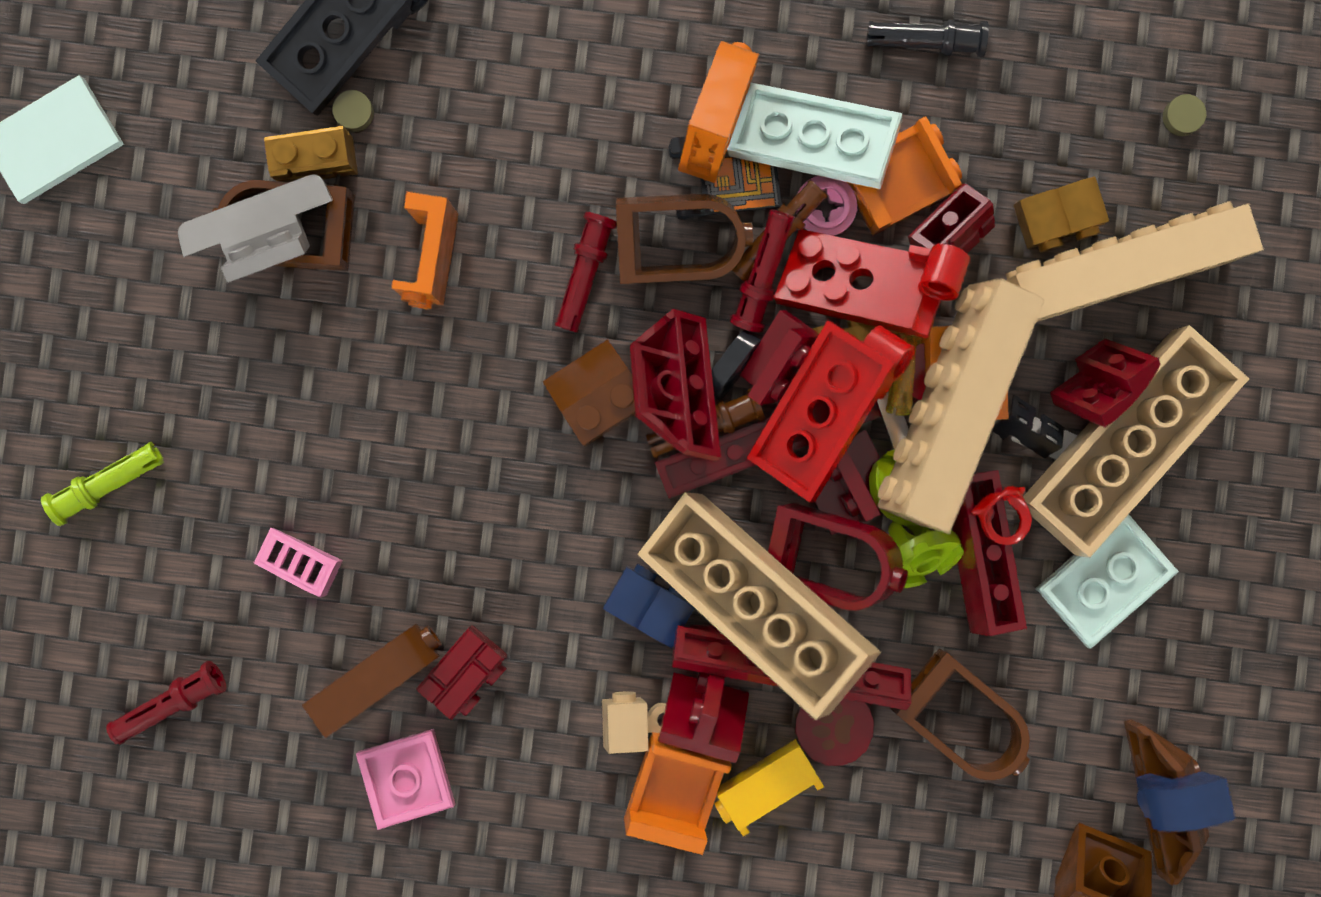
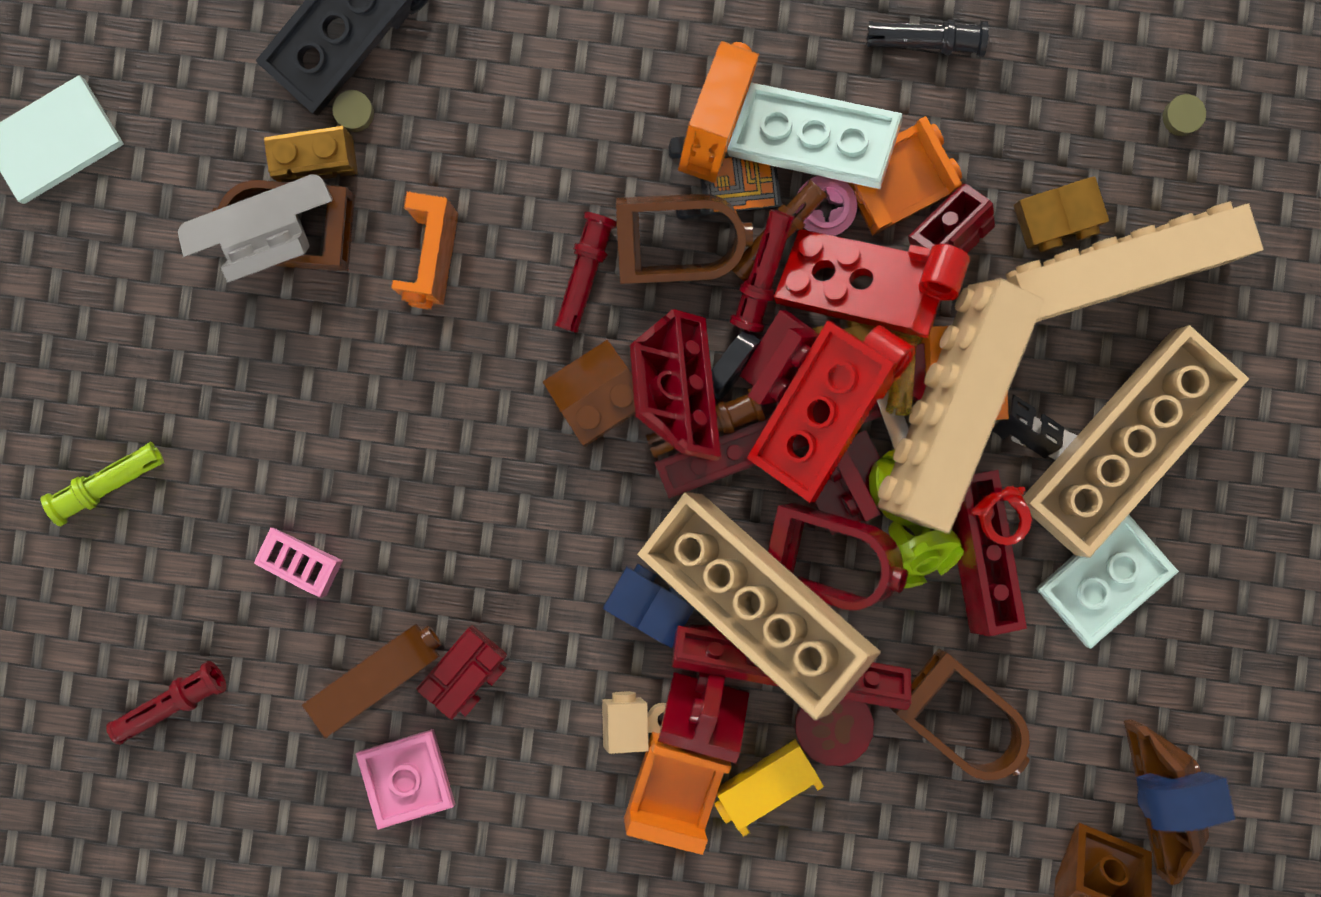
(1107, 382): dark red slope -> none

